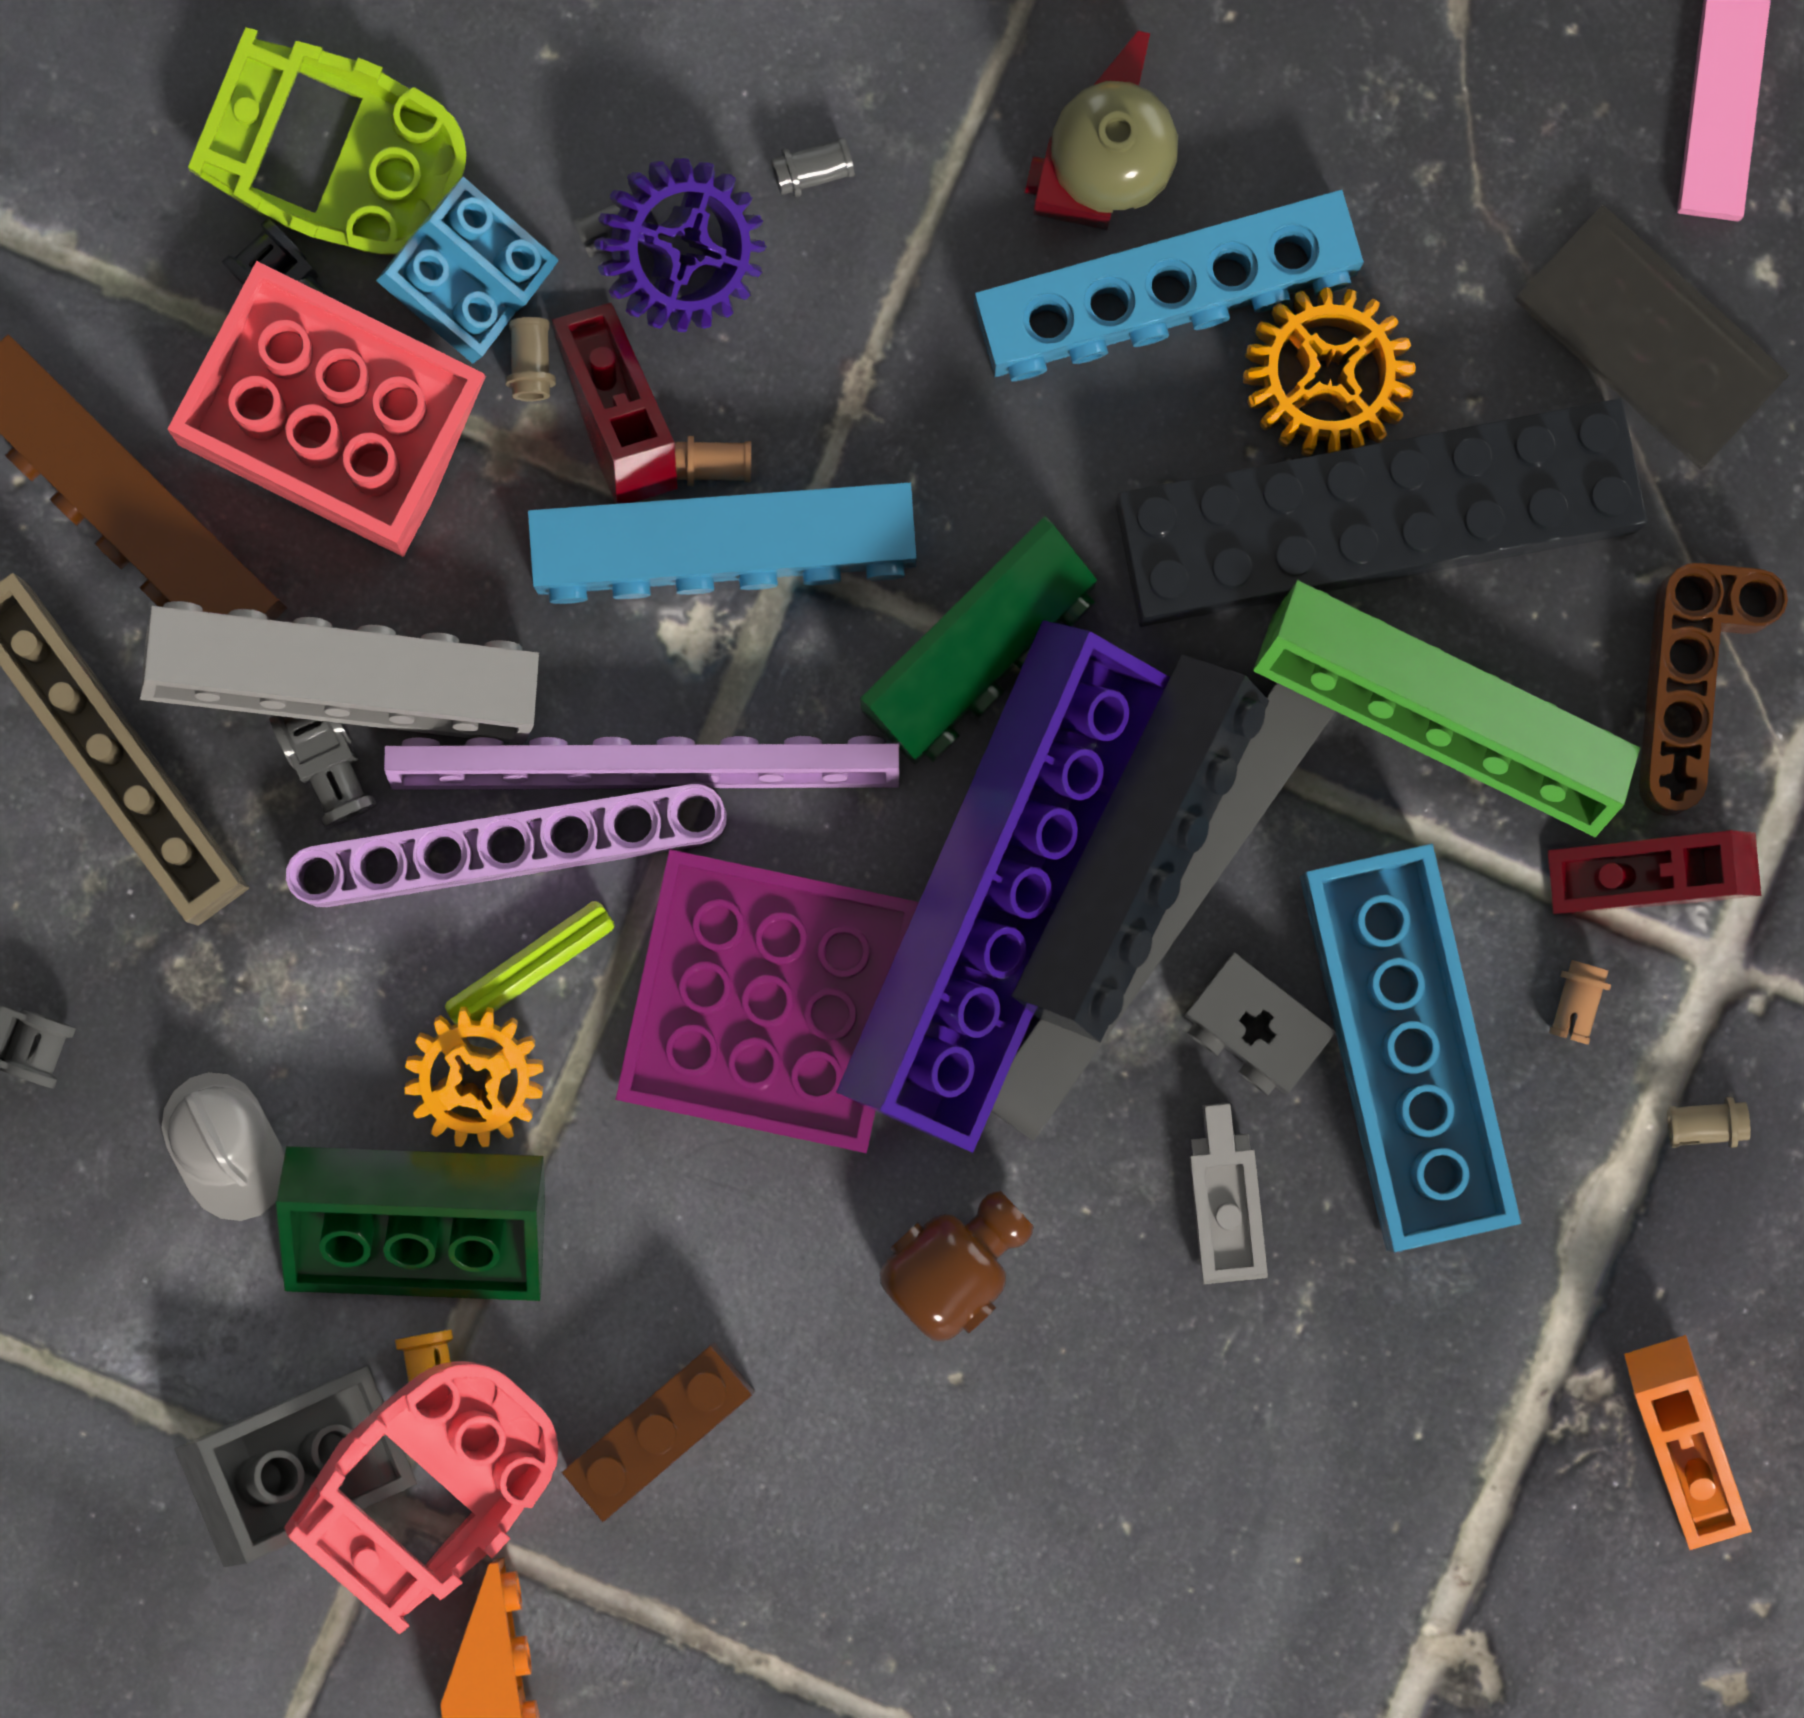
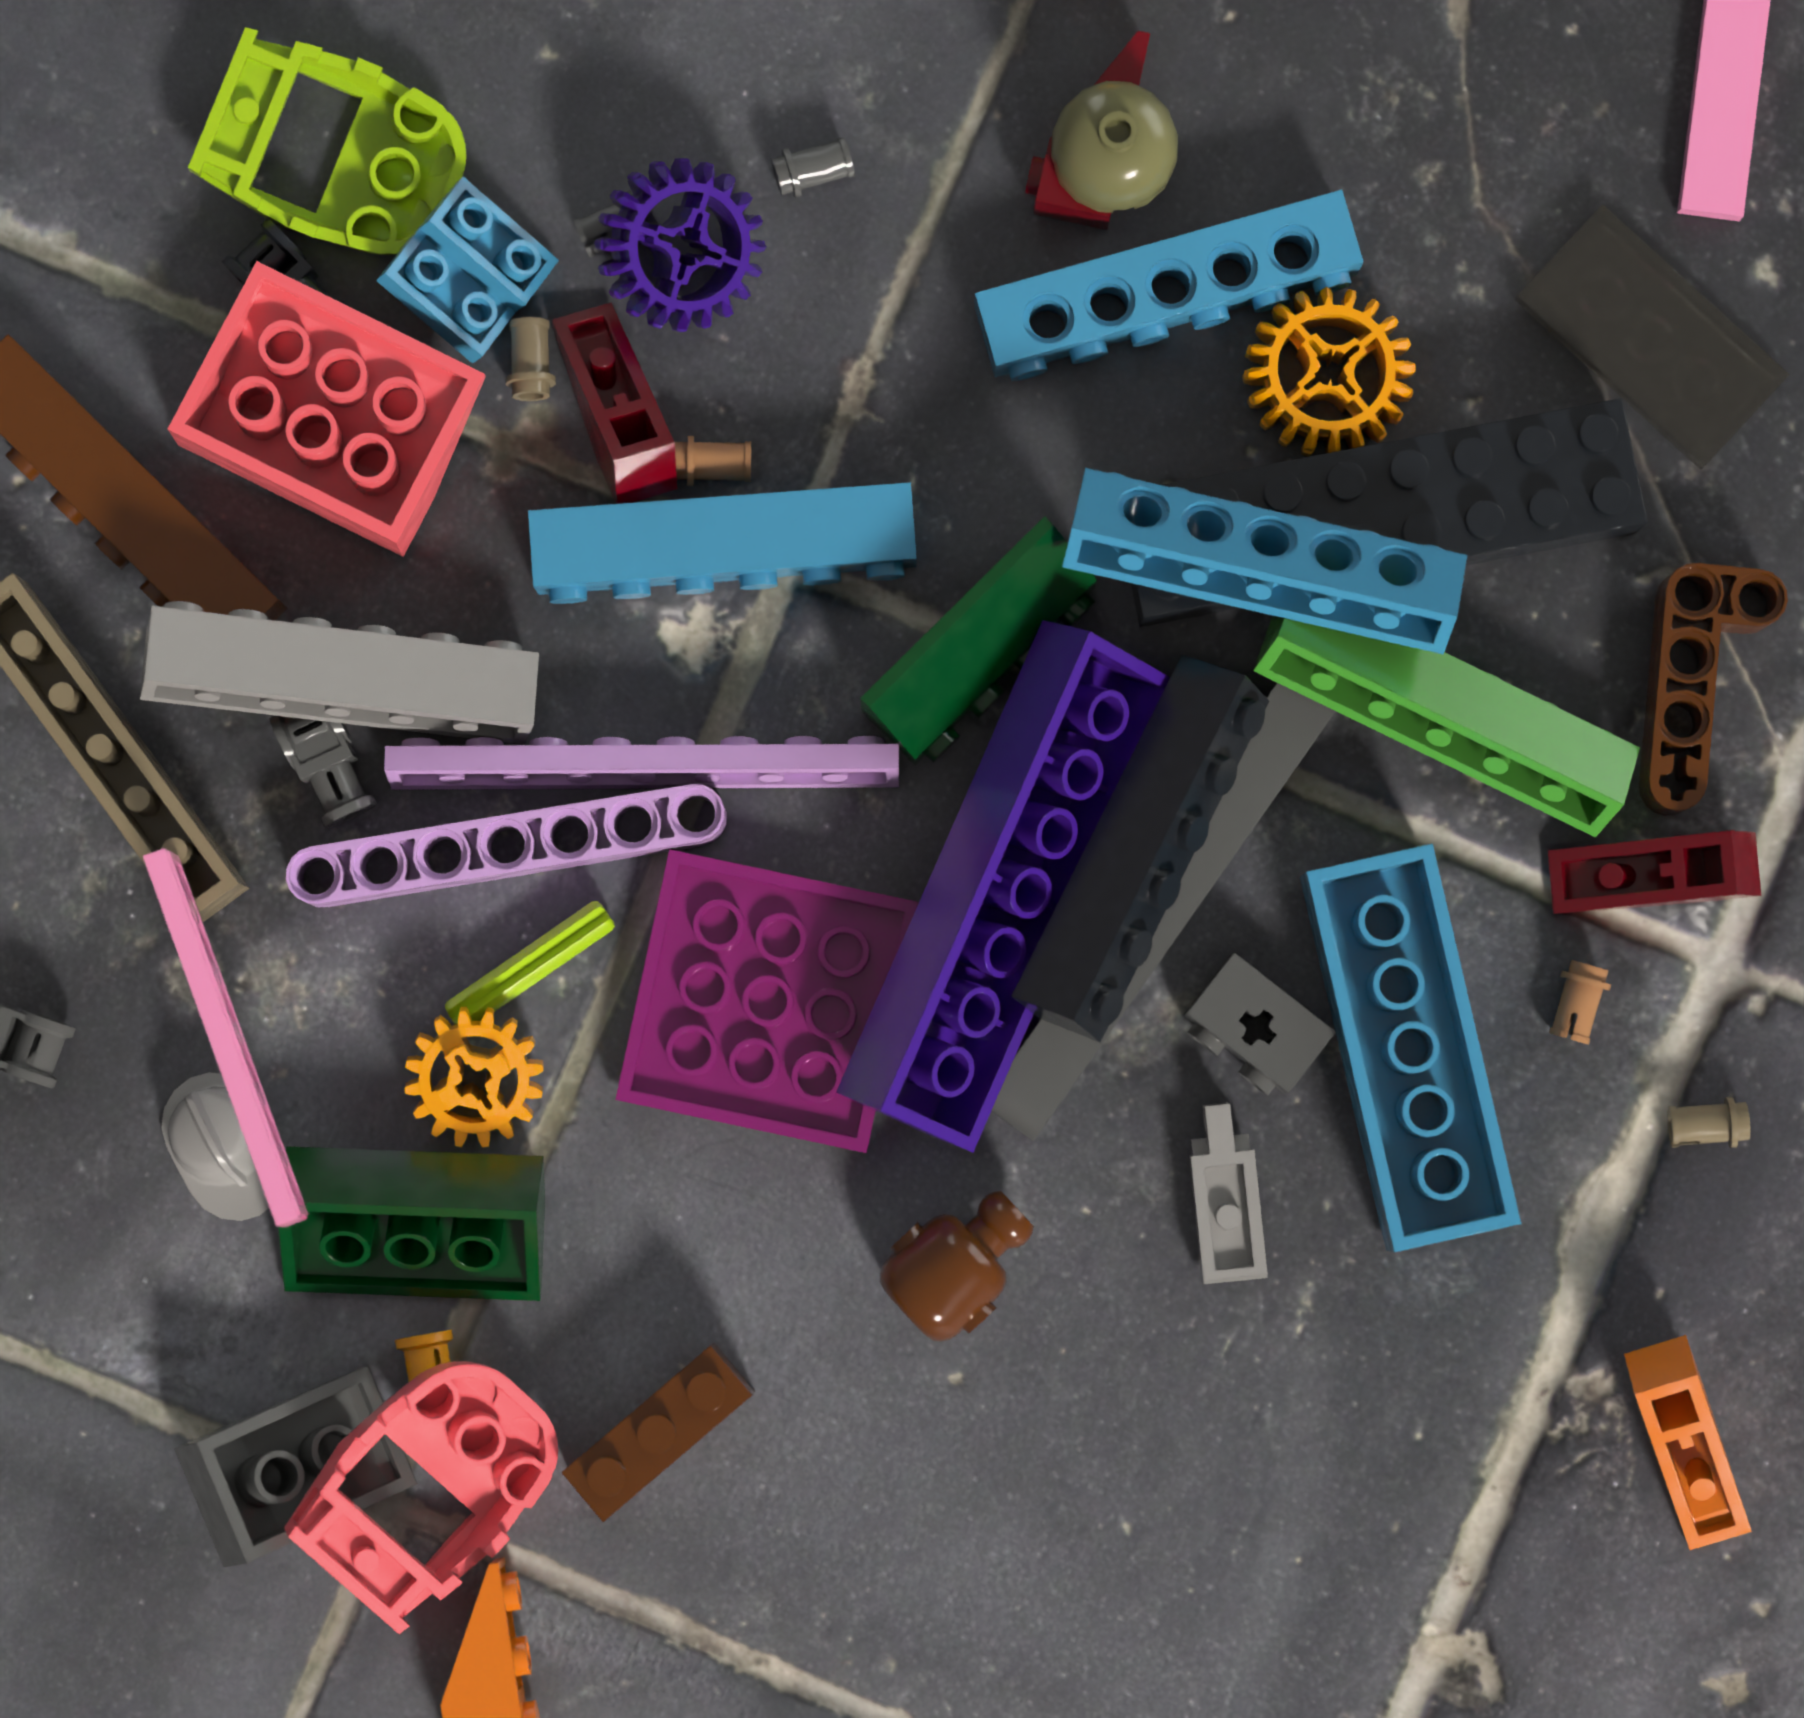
(226, 1037): none -> bright pink tile
(1265, 561): none -> dark azure brick

